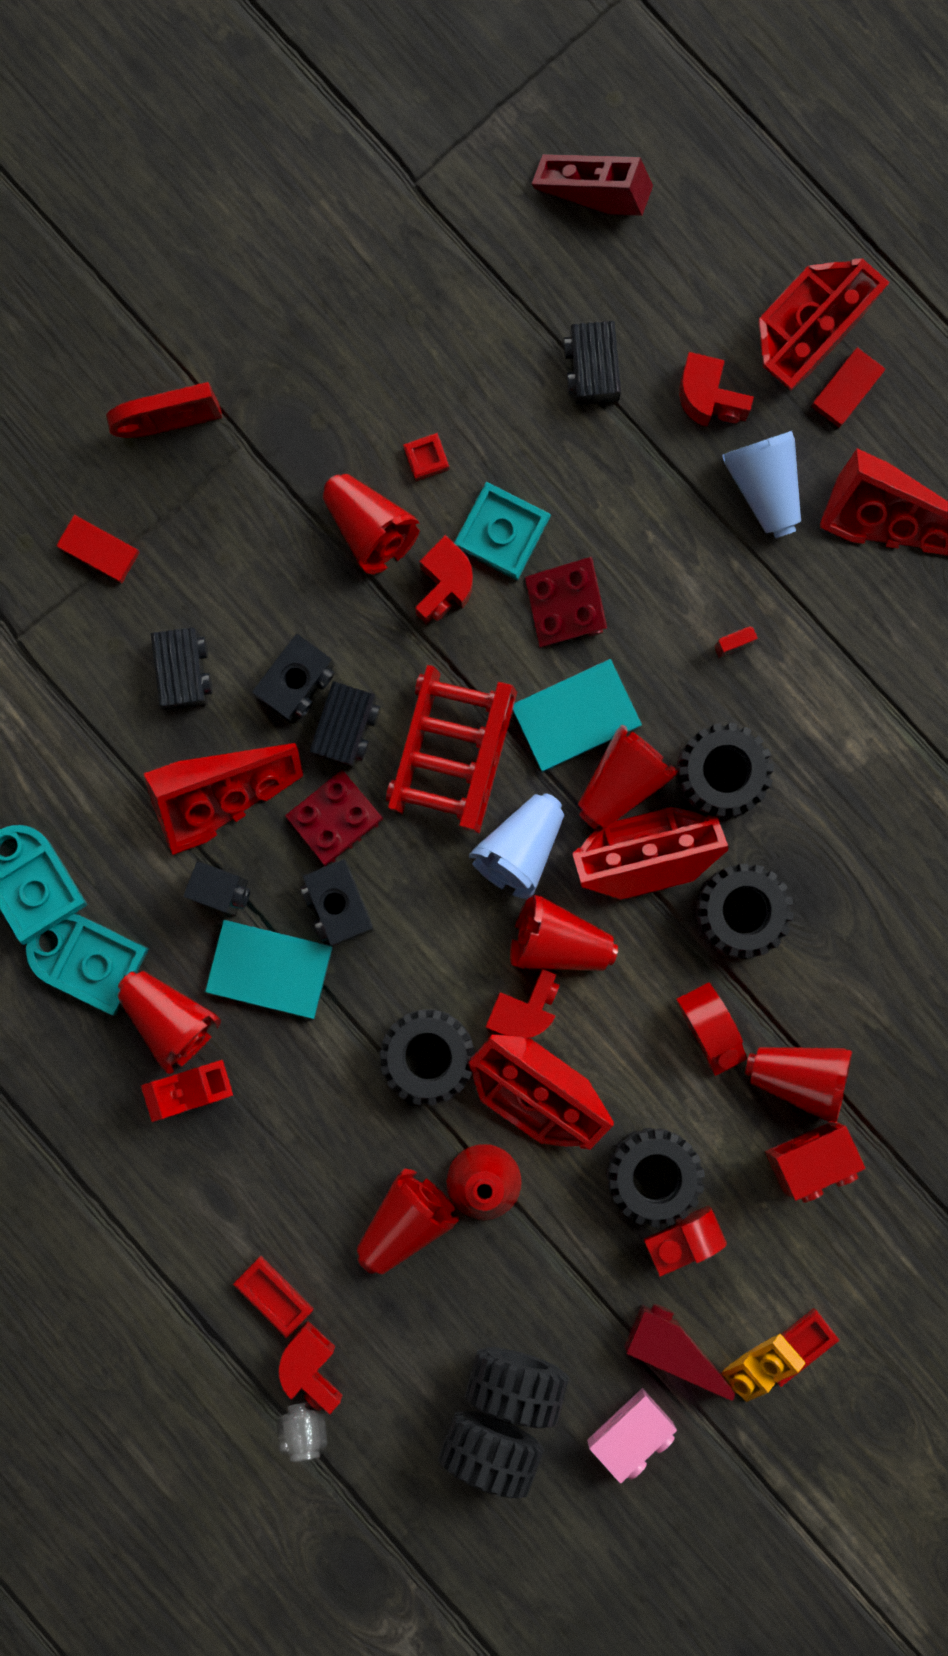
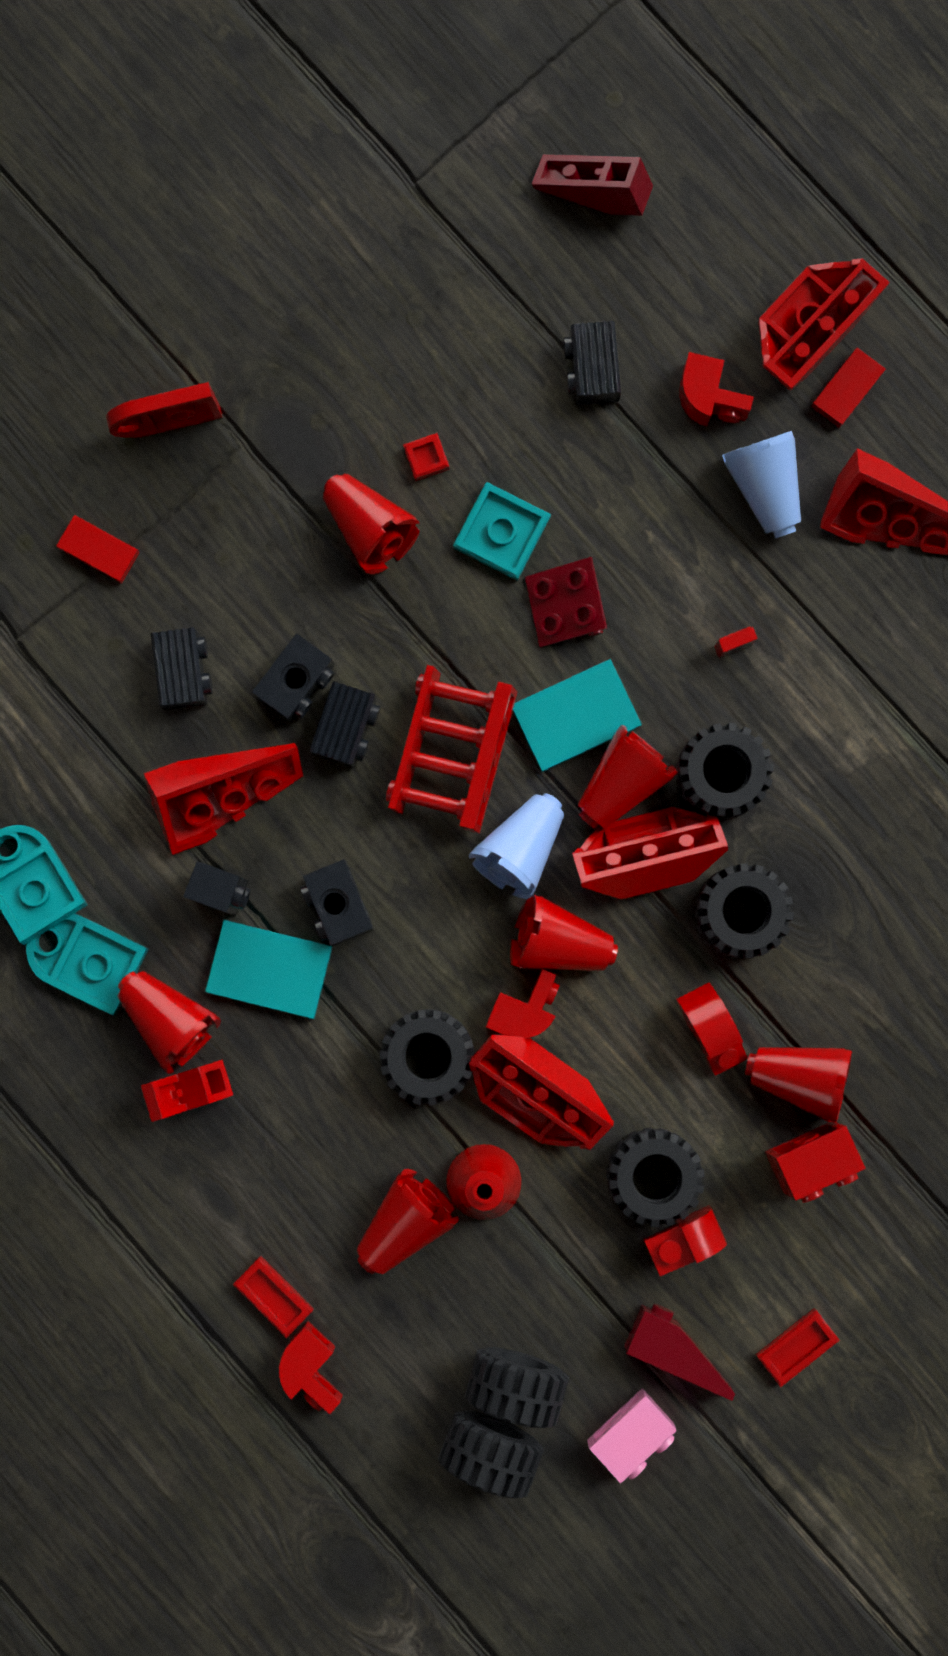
(301, 1433): clear head -> none
(334, 817): dark red hinge -> none
(454, 579): red brick -> none
(763, 1367): light orange slope -> none

